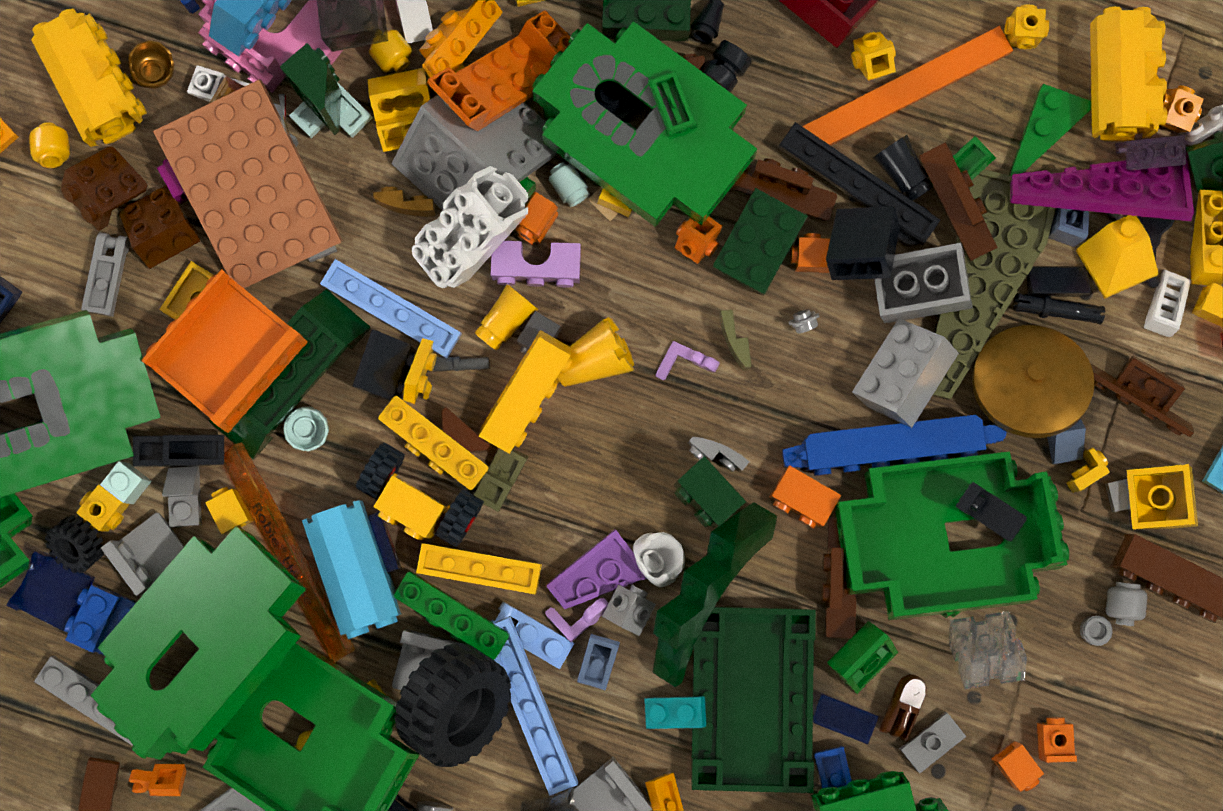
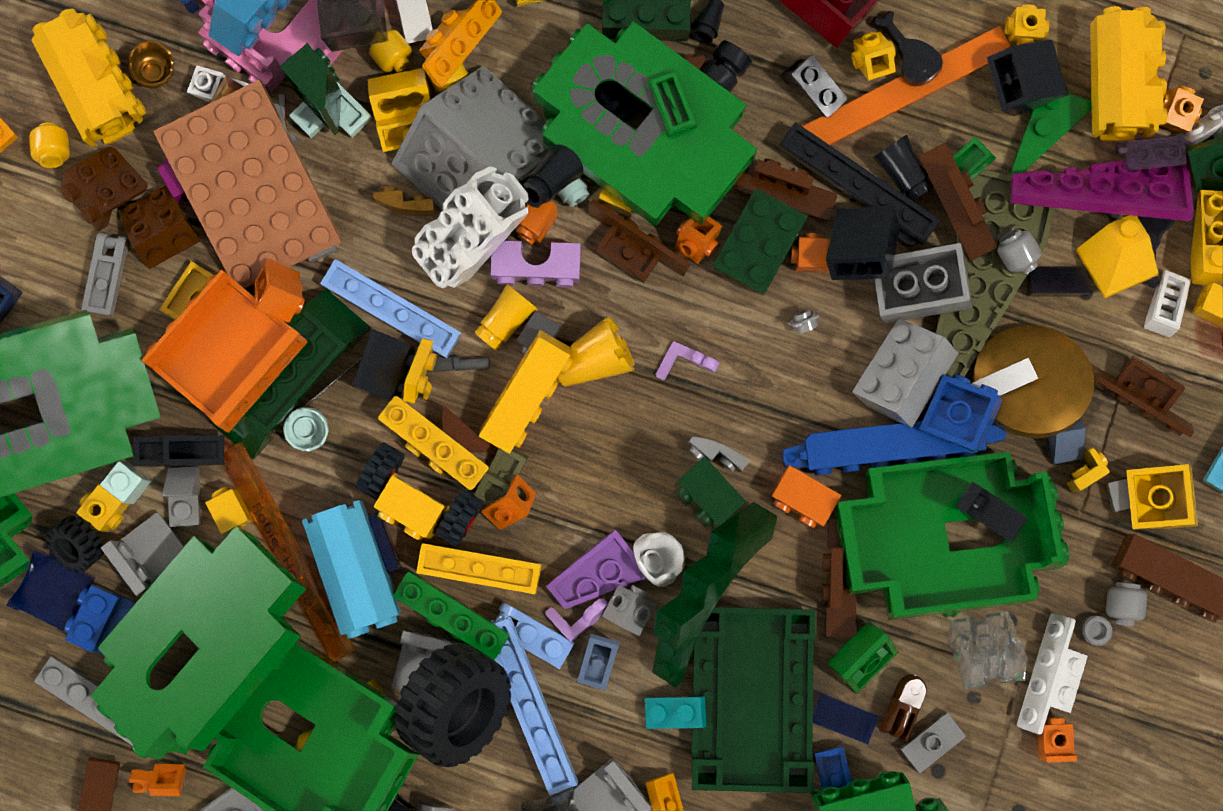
(278, 291): none -> orange brick
(333, 382): none -> black sticker
(504, 75): orange slope -> none
(510, 507): none -> orange bracket
(552, 175): none -> black plant
(631, 247): none -> reddish brown bracket
(738, 347): olive slope -> none
(815, 84): none -> bracket
(920, 60): none -> black piece
(961, 412): none -> blue plate
(1009, 377): none -> white sticker
(1018, 767): orange brick -> none
(1019, 251): none -> light grey head
(1027, 76): none -> black slope
(1045, 307): black pin -> none
(1054, 675): none -> white bracket
(1069, 226): sand blue slope -> none

